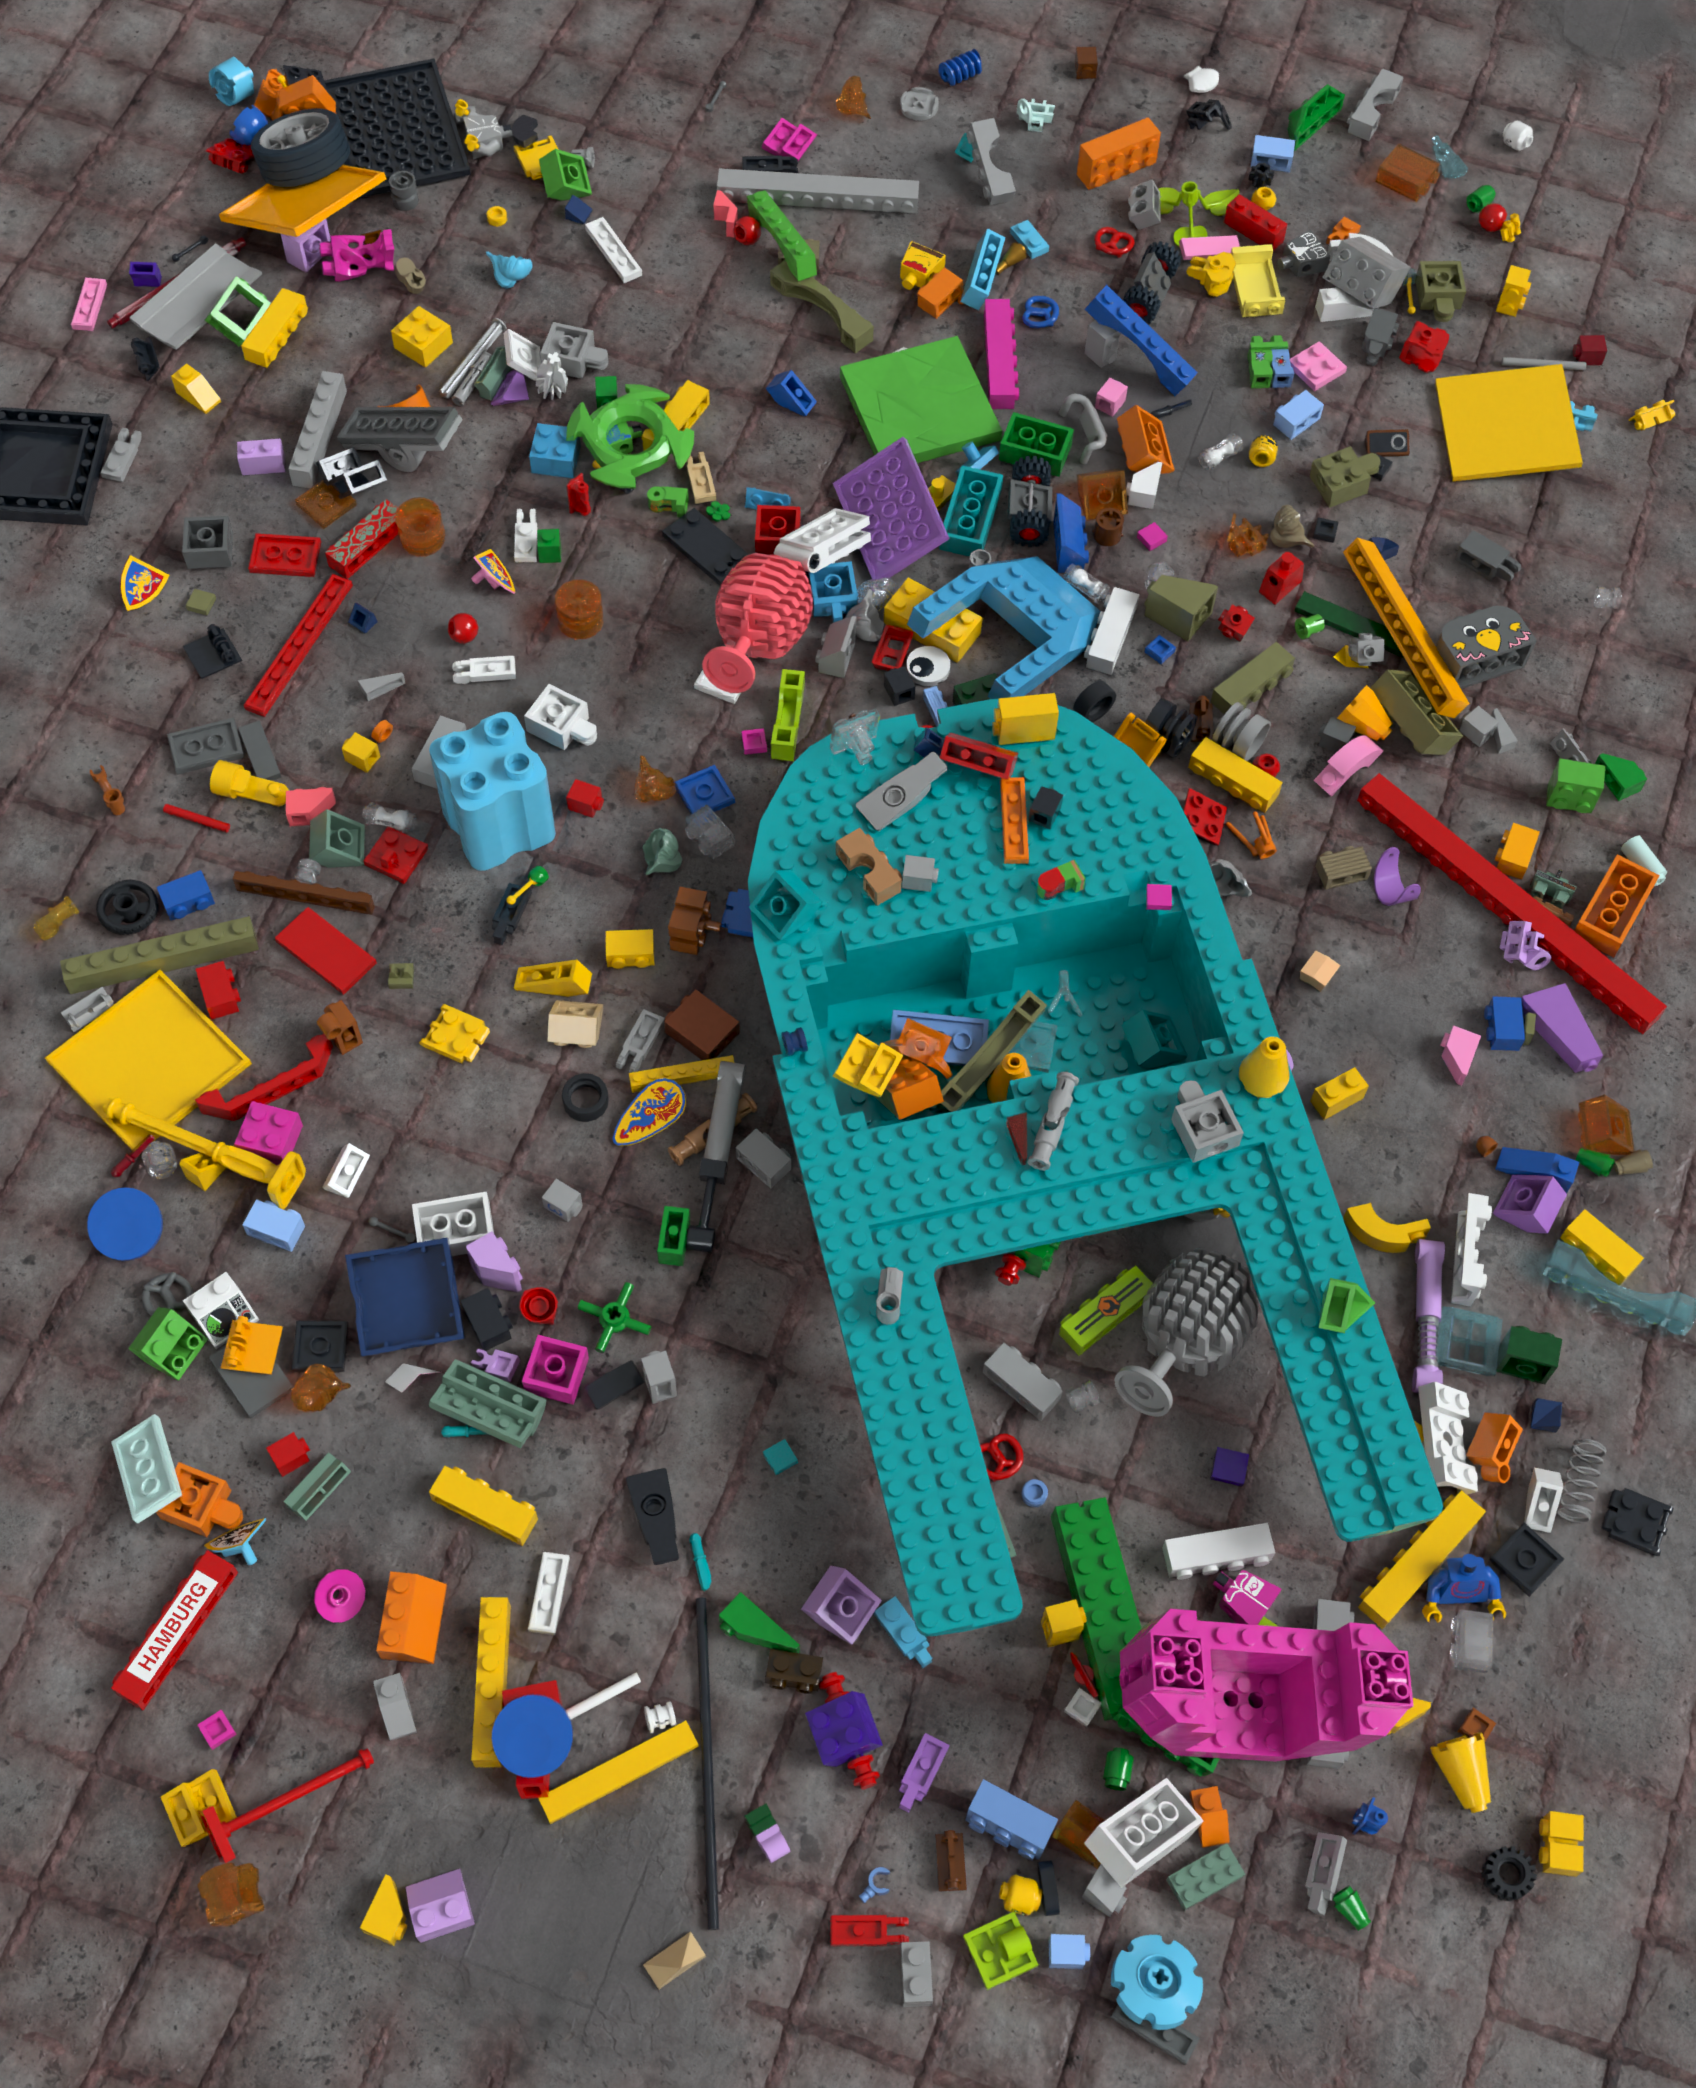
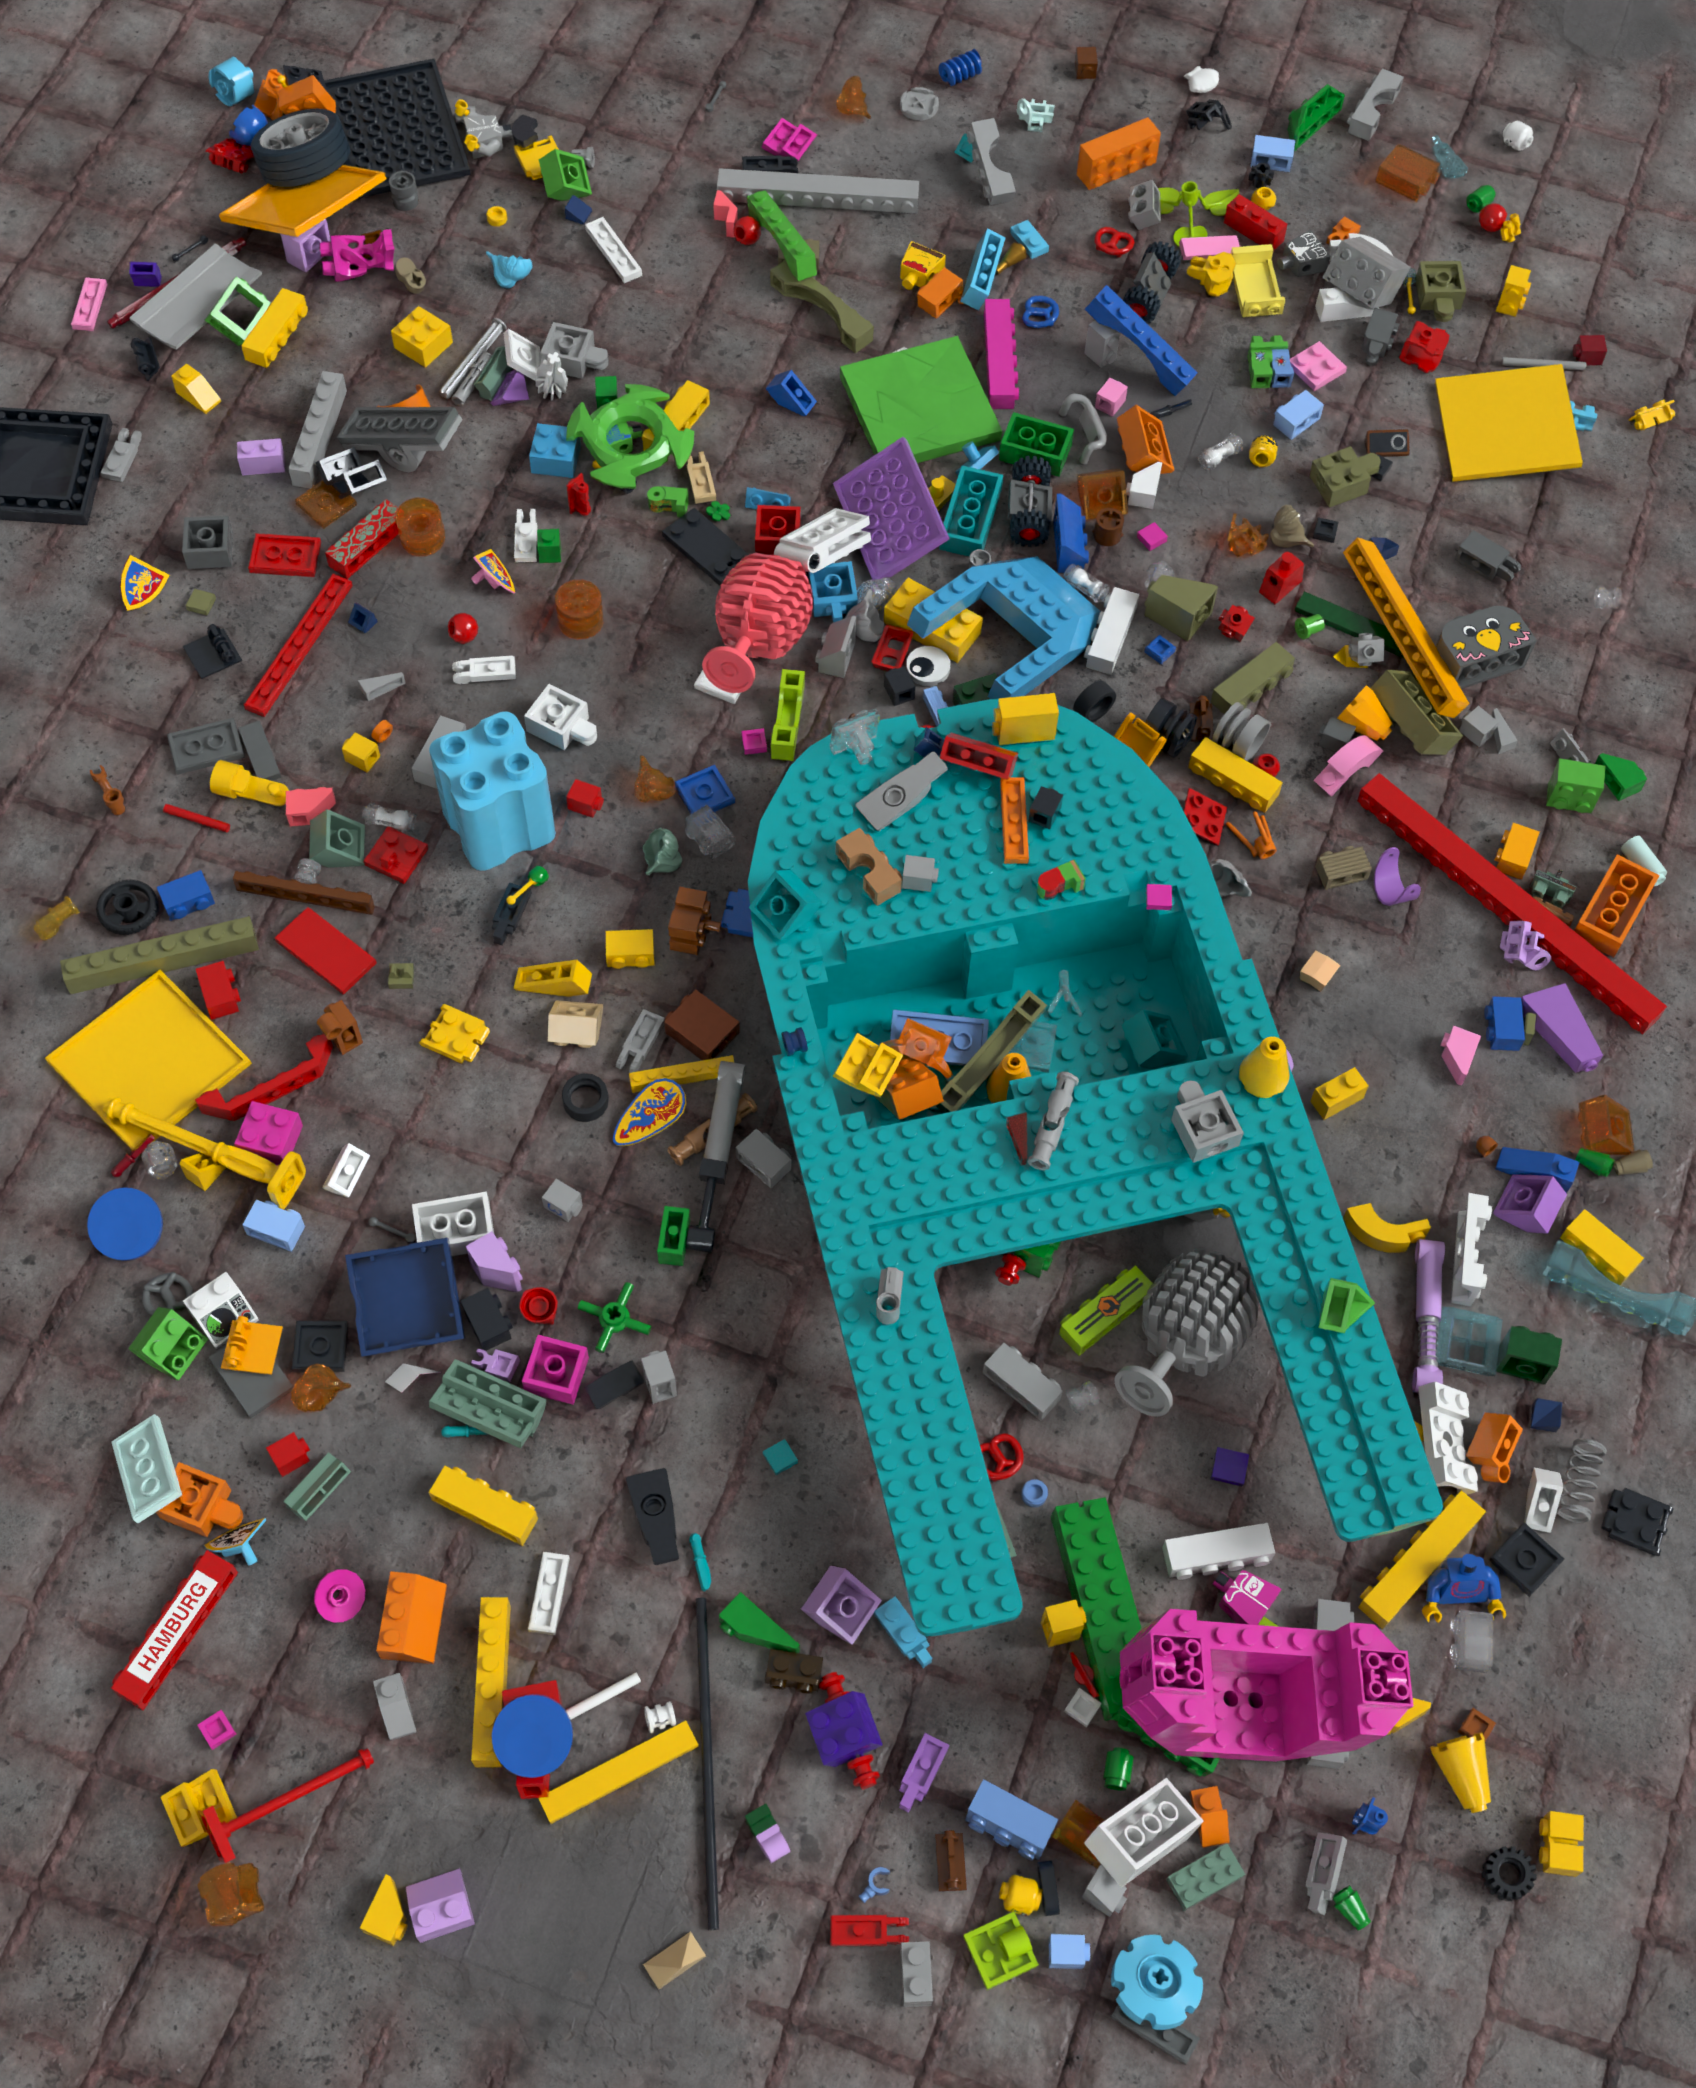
(87, 1009): light grey hinge -> none

